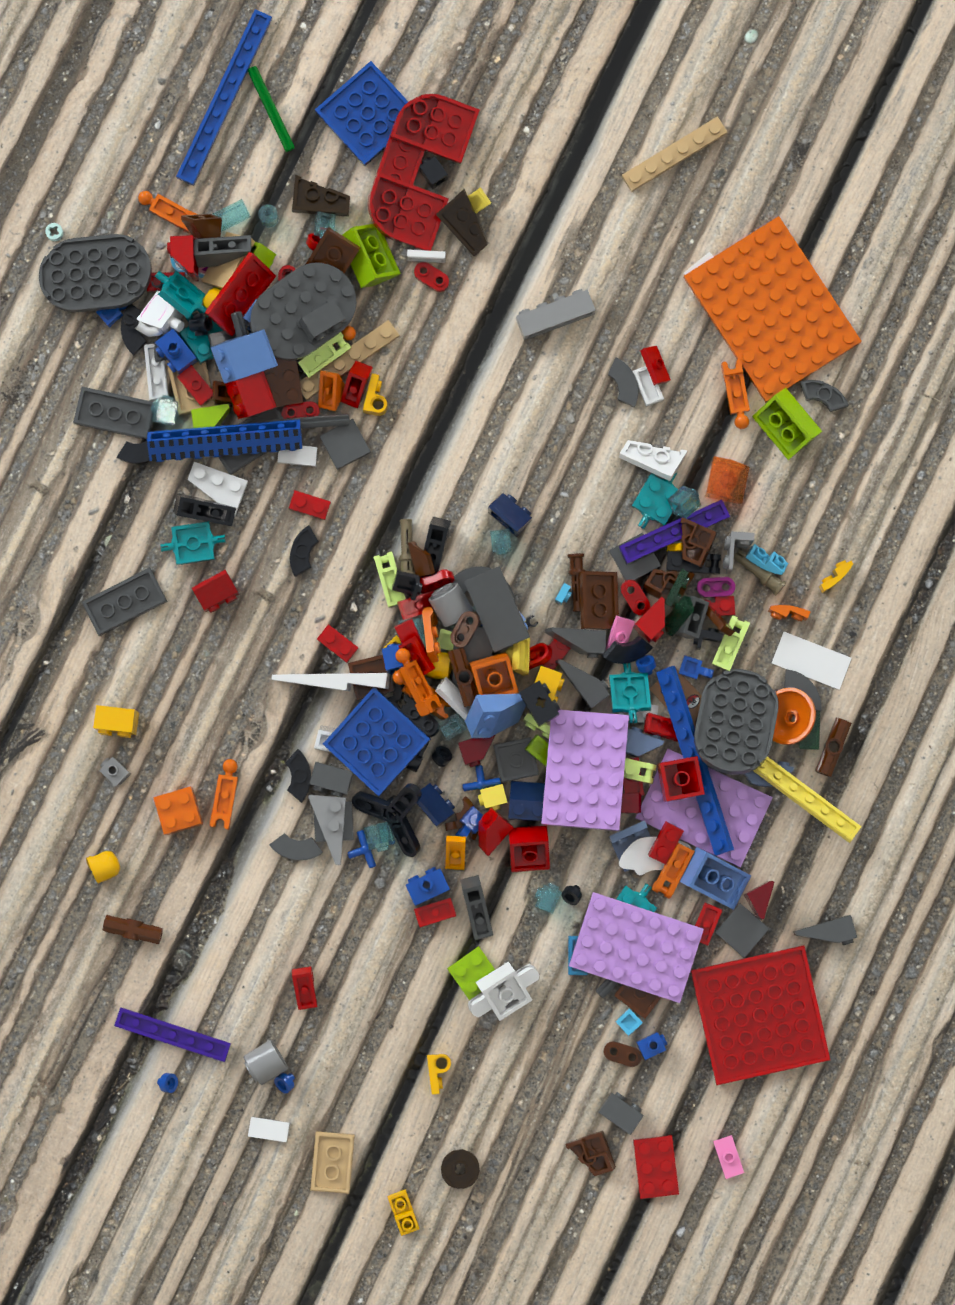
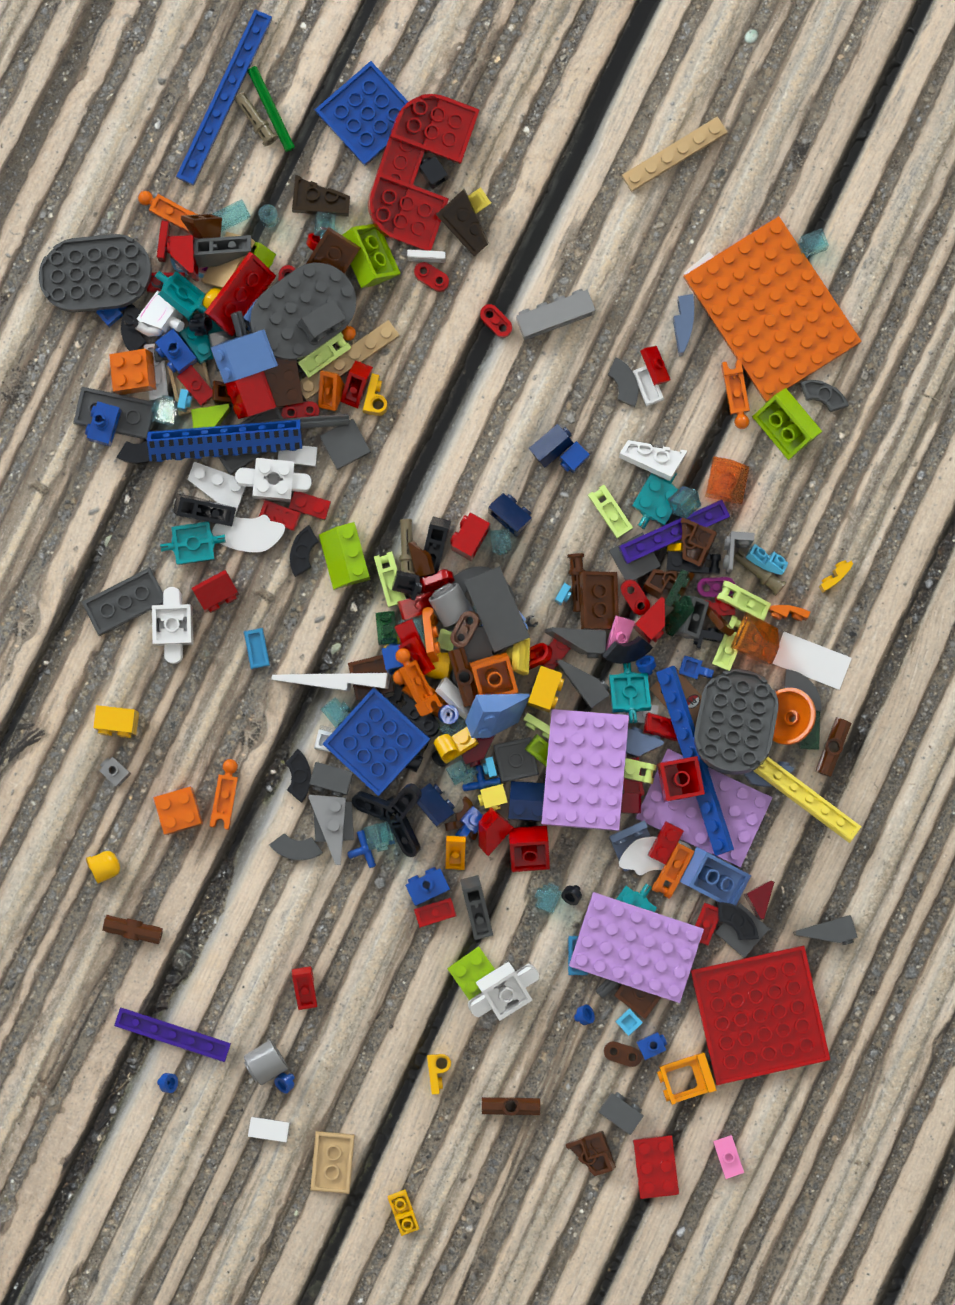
(55, 237): light aqua bush -> none
(103, 423): none -> blue brick
(132, 371): none -> orange brick
(163, 239): none -> red plate
(172, 625): none -> white brick
(184, 401): none -> medium azure plate
(250, 534): none -> white sticker
(256, 648): none -> dark azure tile
(261, 126): none -> dark tan pin
(273, 480): none -> white brick
(280, 514): none -> red plate
(336, 711): none -> clear light blue brick
(337, 643): red plate -> none
(344, 556): none -> lime slope
(386, 628): none -> clear green plate
(448, 714): none -> tile
(449, 1167): dark brown plate -> none
(453, 746): none -> yellow plate
(460, 774): none -> clear light blue bracket
(470, 536): none -> red brick
(489, 767): none -> medium azure plate
(496, 321): none -> red plate
(496, 1106): none -> reddish brown piece
(540, 714): black brick -> none
(551, 445): none -> dark blue brick
(573, 457): none -> blue brick
(584, 1015): none -> blue tile
(610, 512): none -> yellowish green plate
(684, 322): none -> sand blue slope
(701, 1072): none -> light orange window
(738, 920): none -> black tile
(744, 600): none -> yellowish green plate
(757, 639): none -> clear orange slope
(813, 243): none -> clear light blue brick

